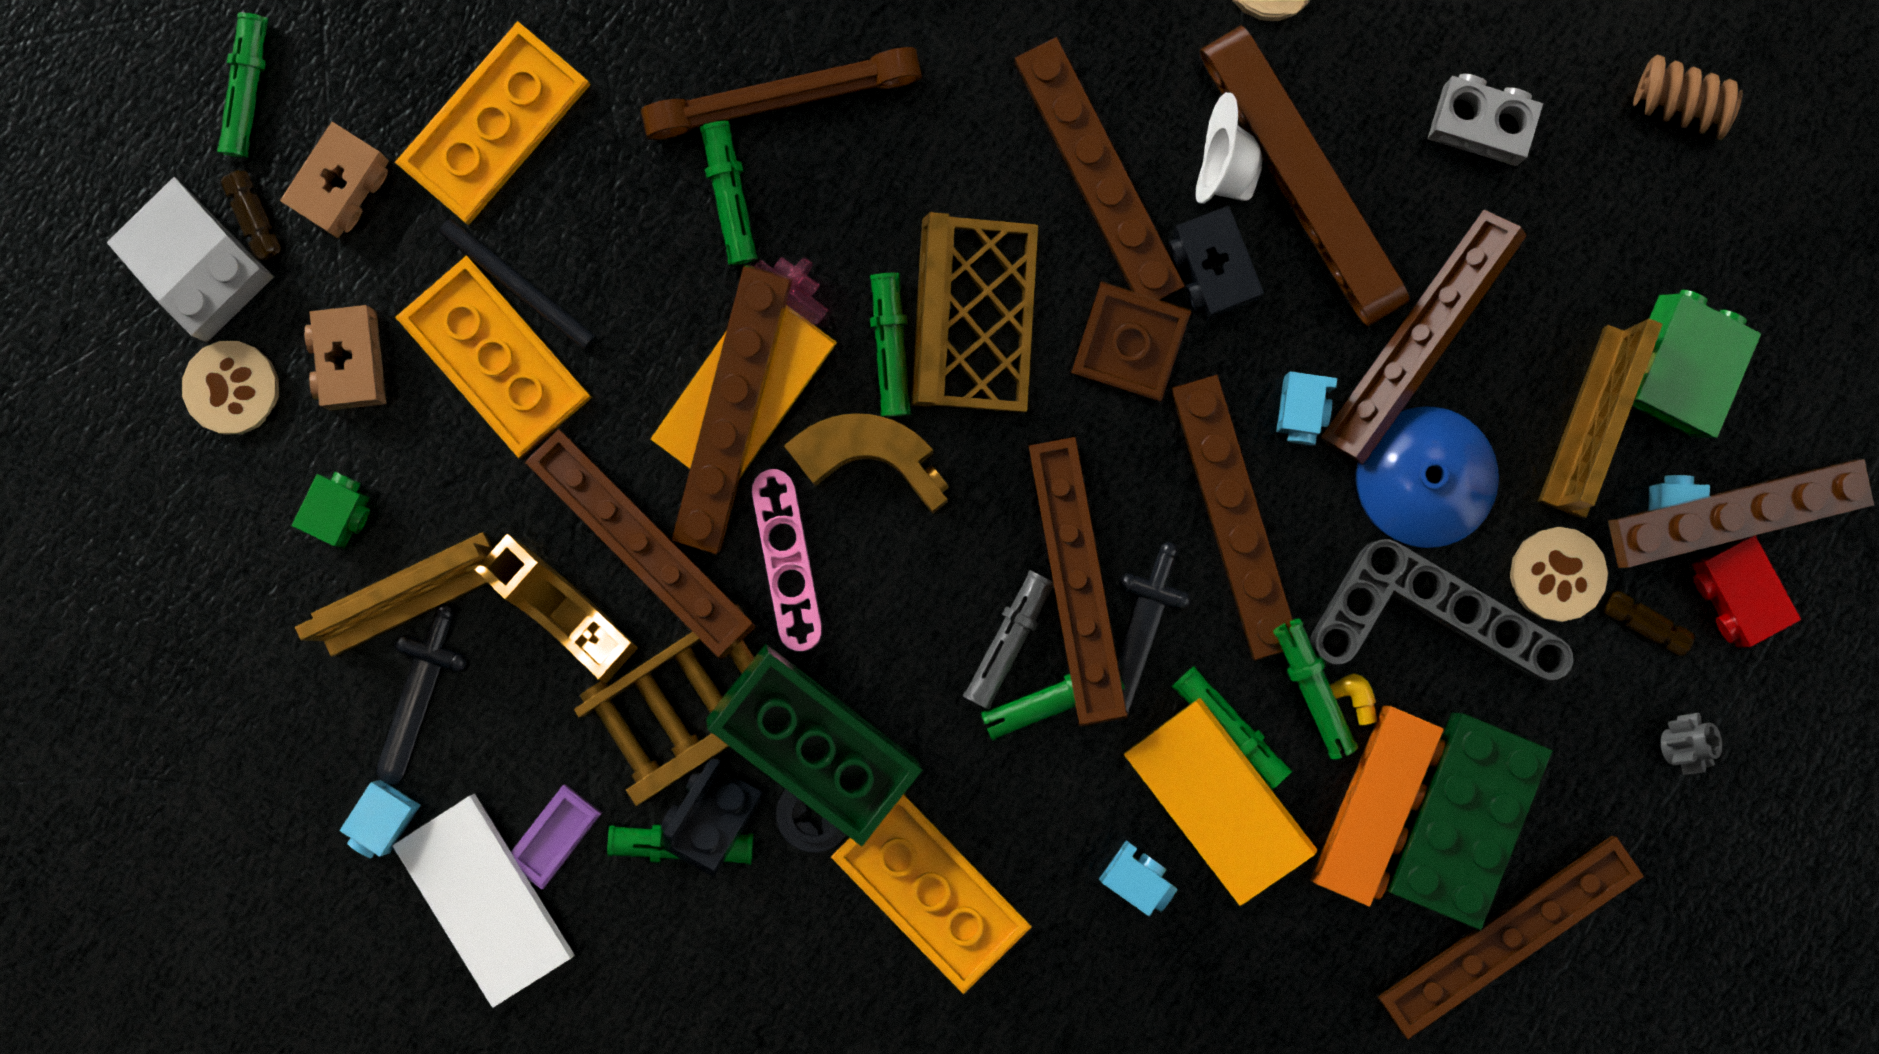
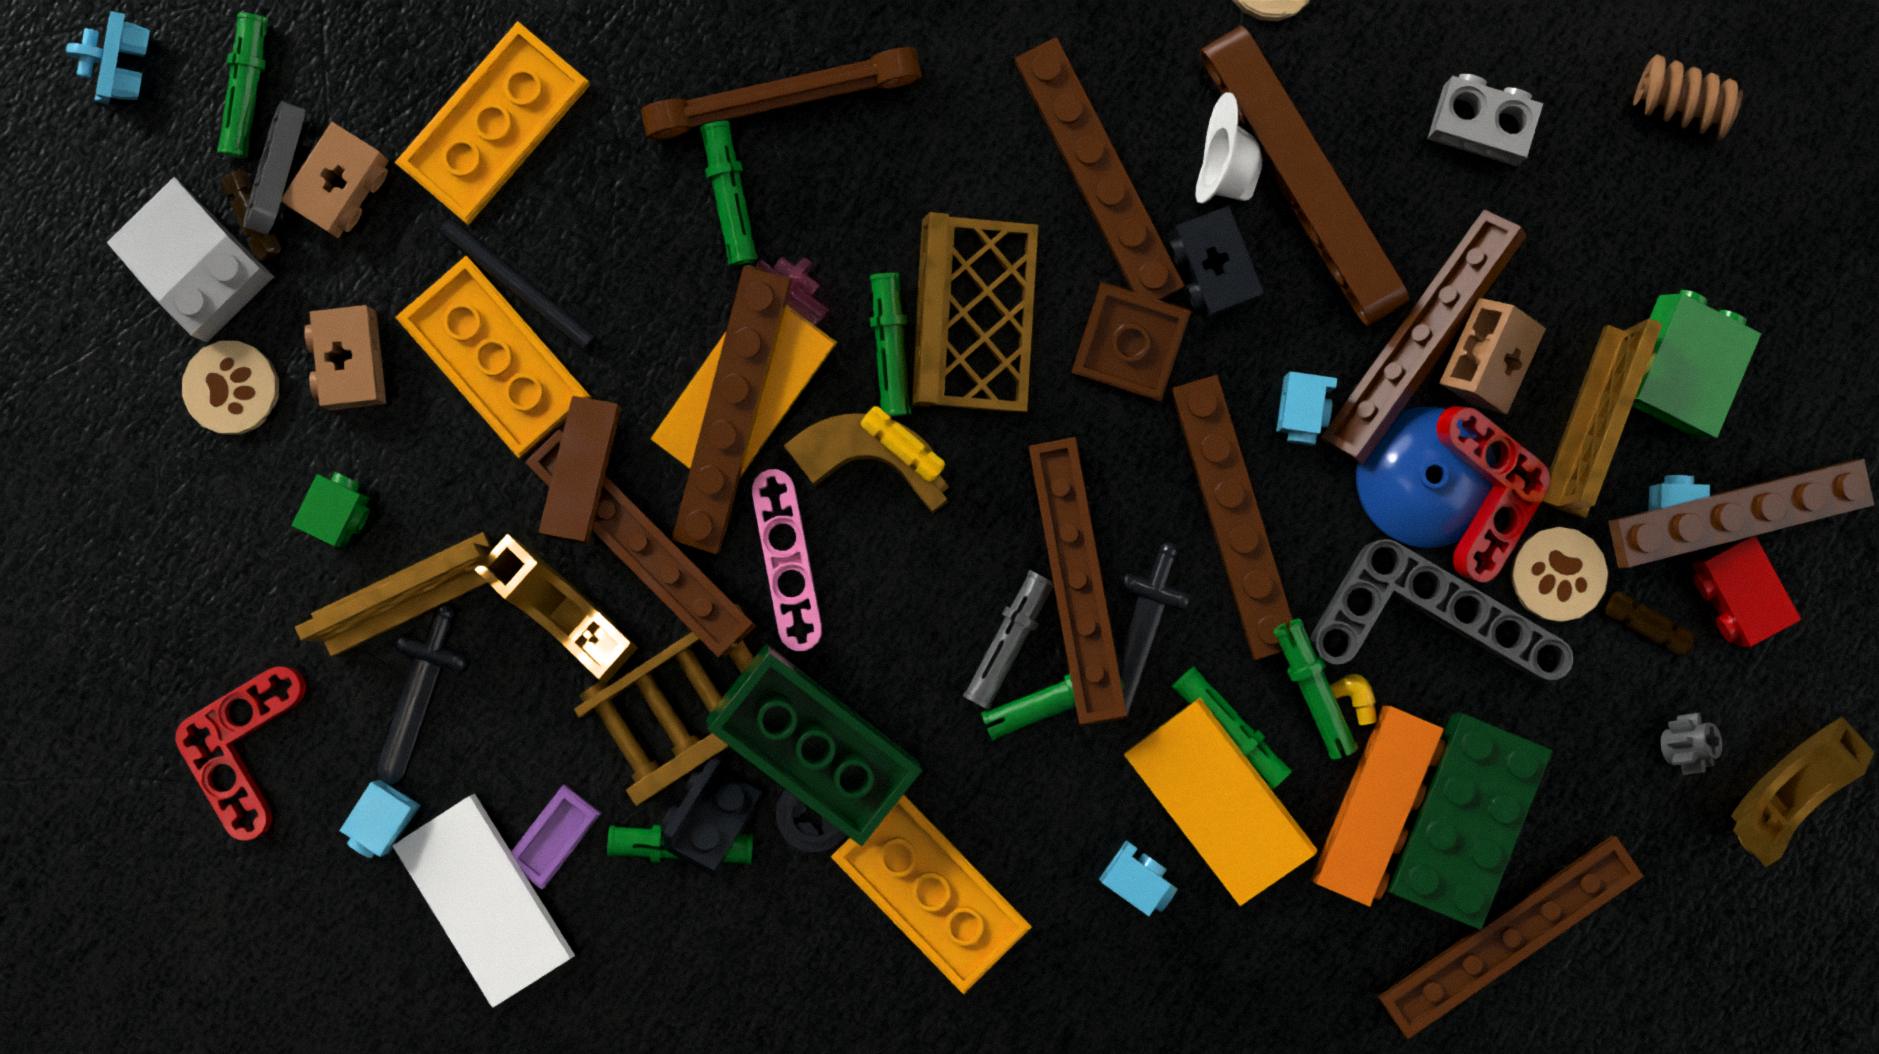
(119, 37): none -> medium azure hips
(224, 734): none -> red beam
(274, 168): none -> dark grey beam
(580, 470): none -> reddish brown tile
(902, 444): none -> yellow axle
(1492, 355): none -> medium nougat brick
(1506, 492): none -> red beam
(1797, 786): none -> pearl gold arch

